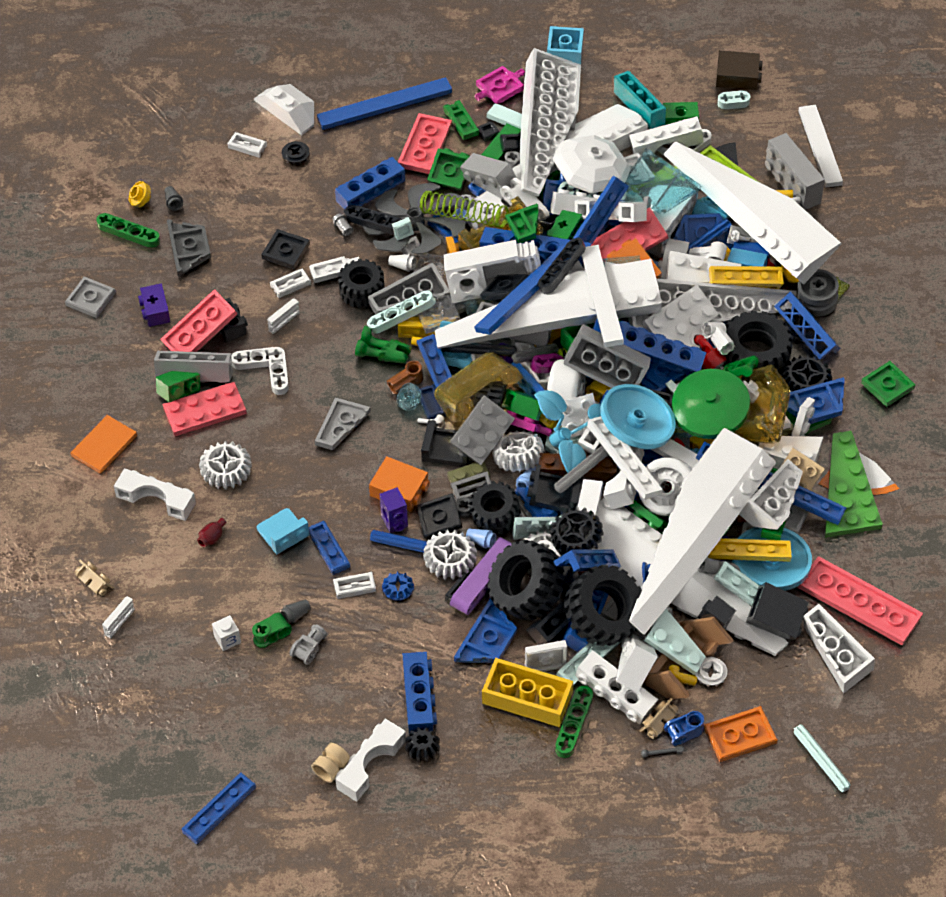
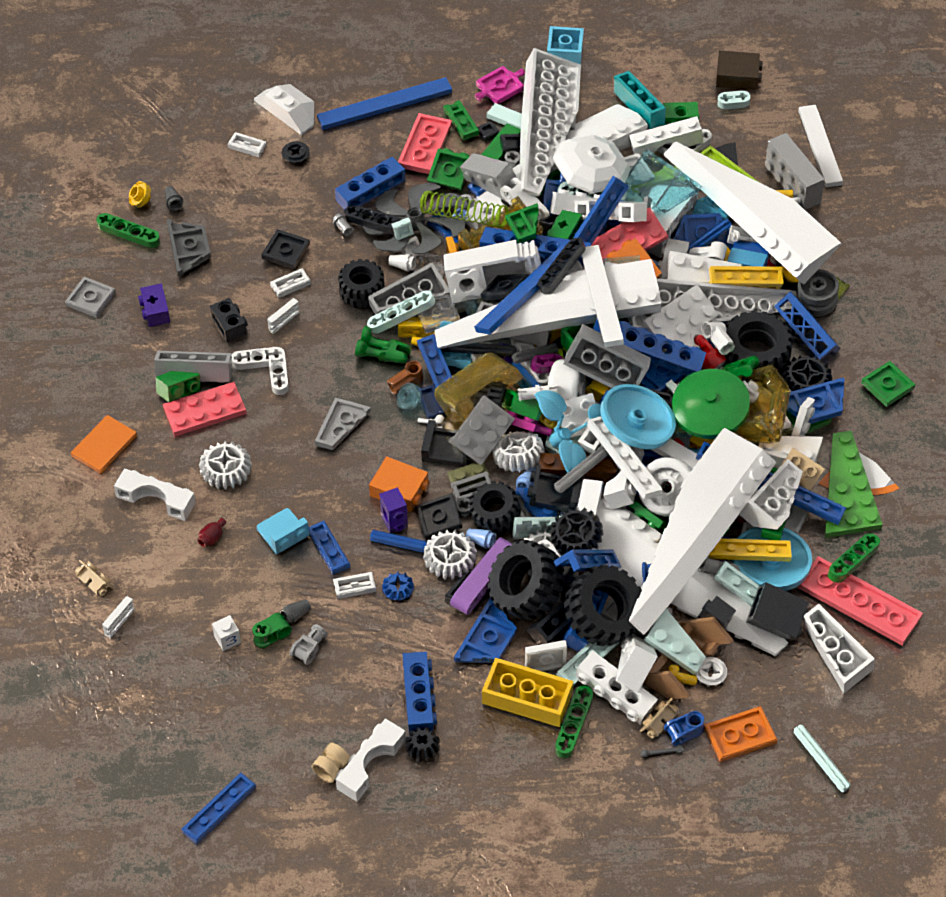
(200, 324): coral plate -> none
(328, 269): white hinge -> none
(528, 393): none -> white pin
(850, 555): none -> green beam

